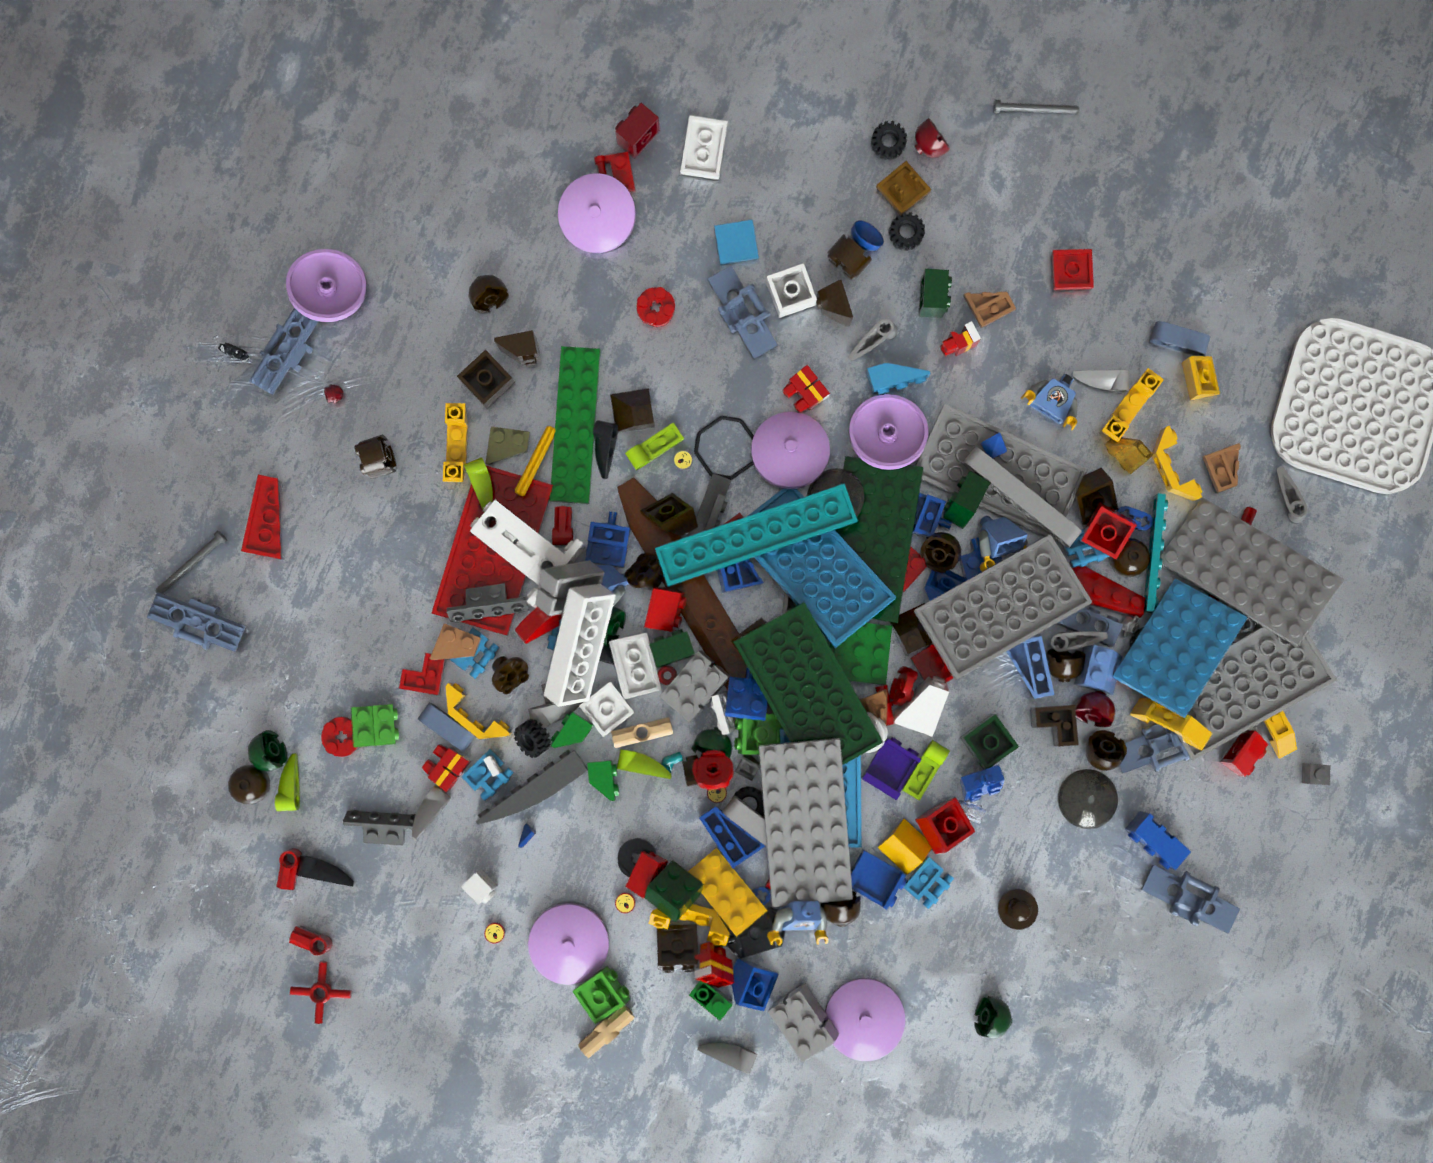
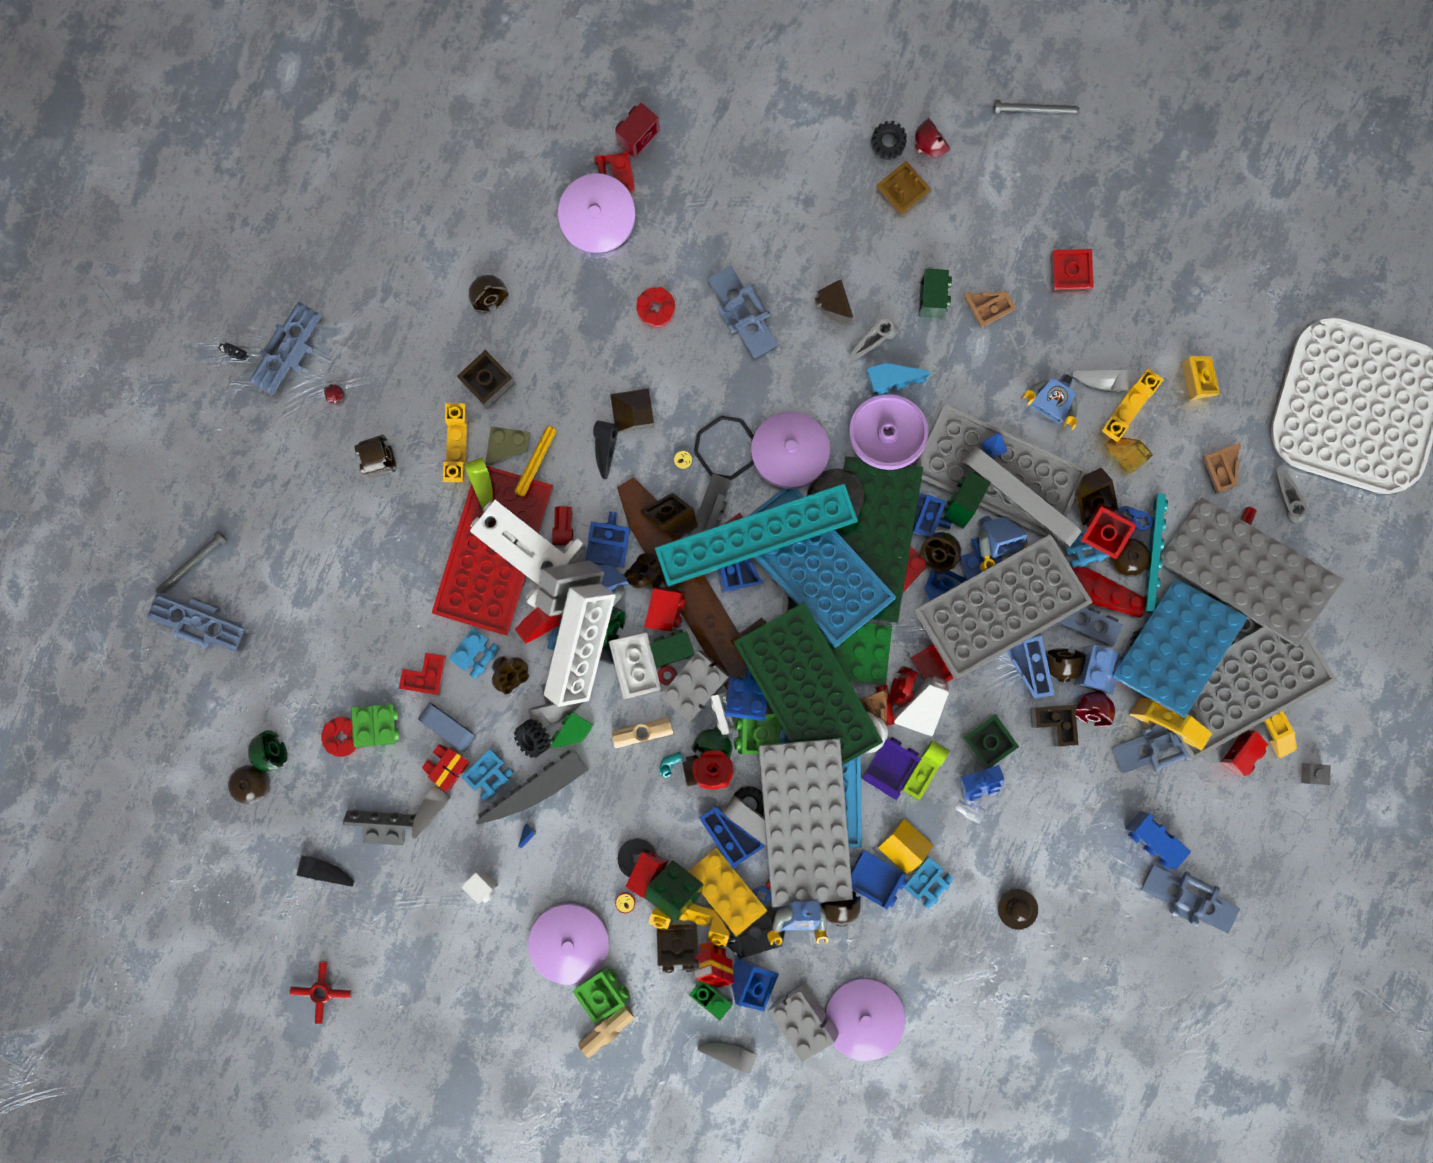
(263, 524): red wing -> none
(287, 873): red piece -> none
(289, 789): lime piece -> none
(308, 940): red piece -> none
(326, 285): lavender dish -> none
(454, 697): yellow slope -> none
(455, 644): medium nougat wing -> none
(487, 602): dark grey bracket -> none
(492, 765): white tile -> none
(494, 932): light yellow tile -> none
(520, 347): dark brown slope -> none
(575, 425): green plate -> none
(601, 777): green slope -> none
(607, 709): white plate -> none
(642, 764): lime piece -> none
(654, 446): lime plate -> none
(704, 147): white plate -> none
(717, 795): light yellow tile -> none
(736, 242): dark azure tile -> none
(748, 767): flat silver slope -> none
(791, 290): white brick -> none
(808, 397): red hips -> none
(848, 256): dark brown brick -> none
(866, 236): blue piece -> none
(906, 219): black tyre -> none
(910, 632): dark brown slope -> none
(945, 826): red slope -> none
(961, 342): red hips -> none
(993, 1017): dark green cylinder -> none
(1074, 799): clear smoke dish -> none
(1076, 640): light grey piece -> none
(1105, 750): dark brown cylinder -> none
(1130, 625): light grey plate -> none
(1180, 338): sand blue beam -> none
(1189, 490): yellow slope -> none

